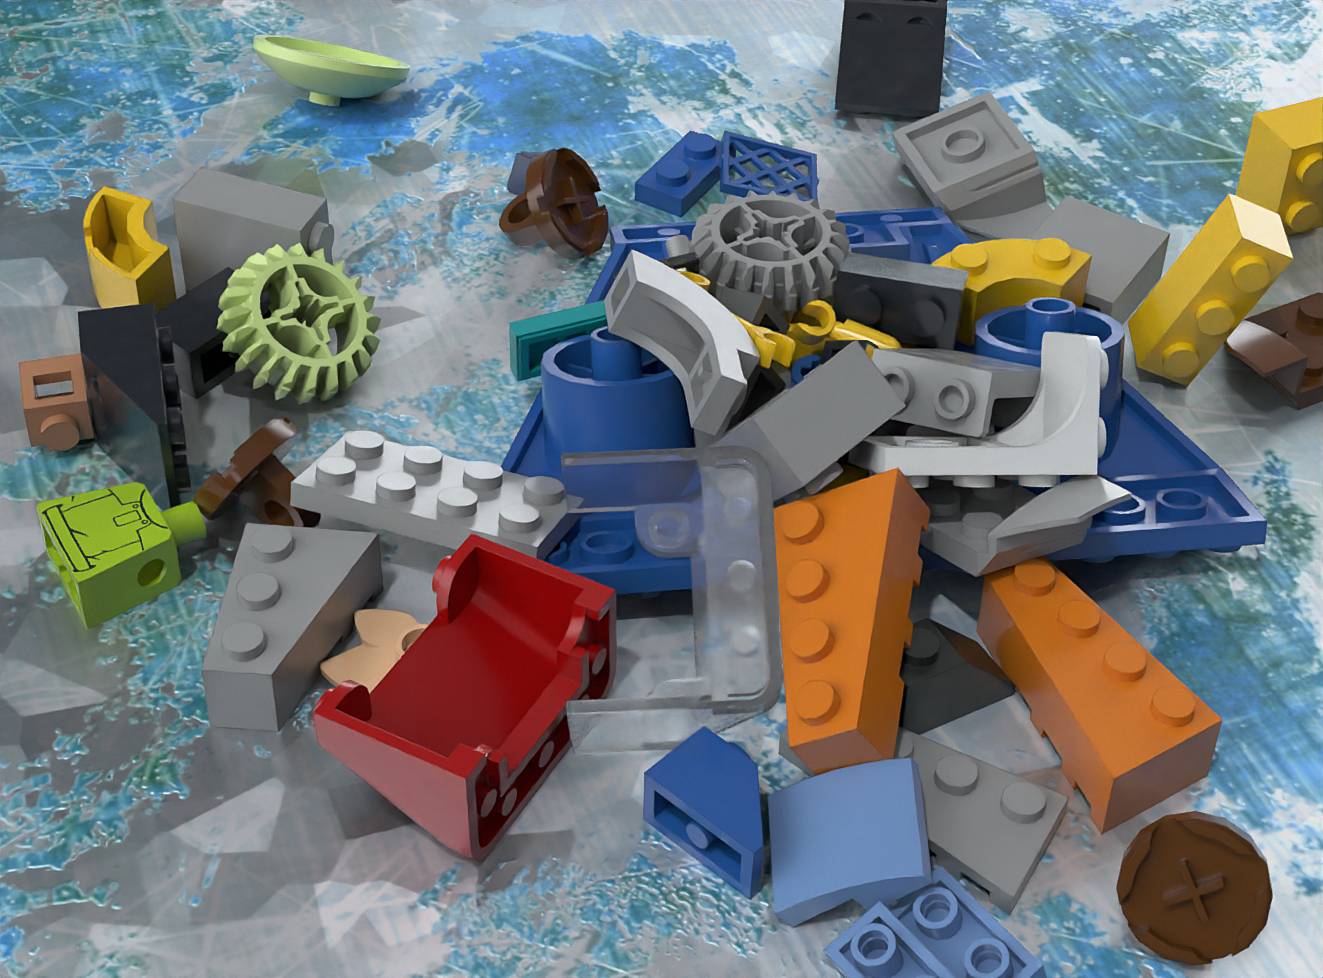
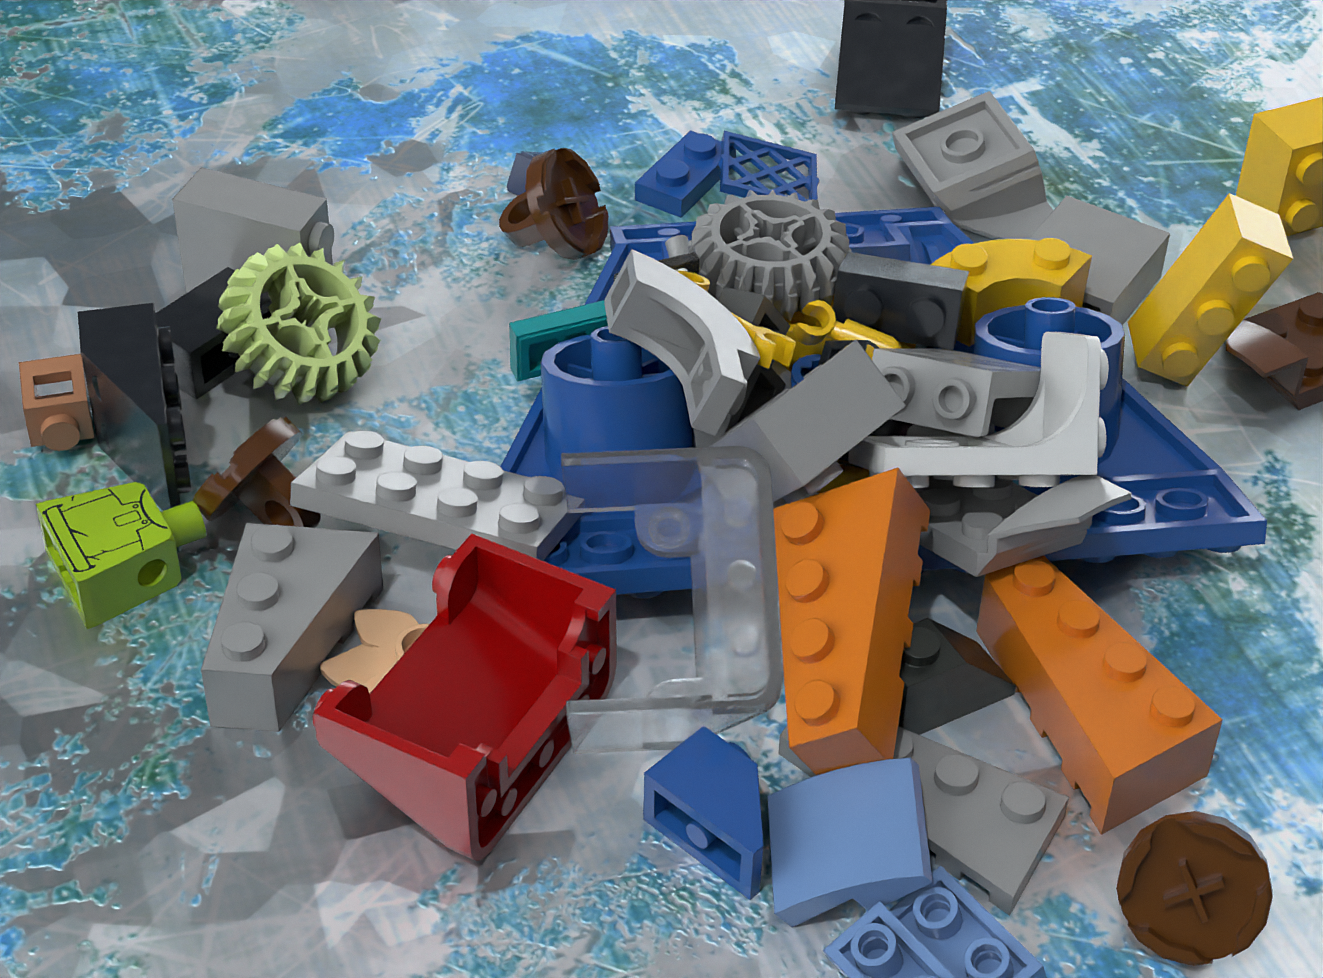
(125, 252): yellow brick -> none
(329, 68): yellowish green dish -> none

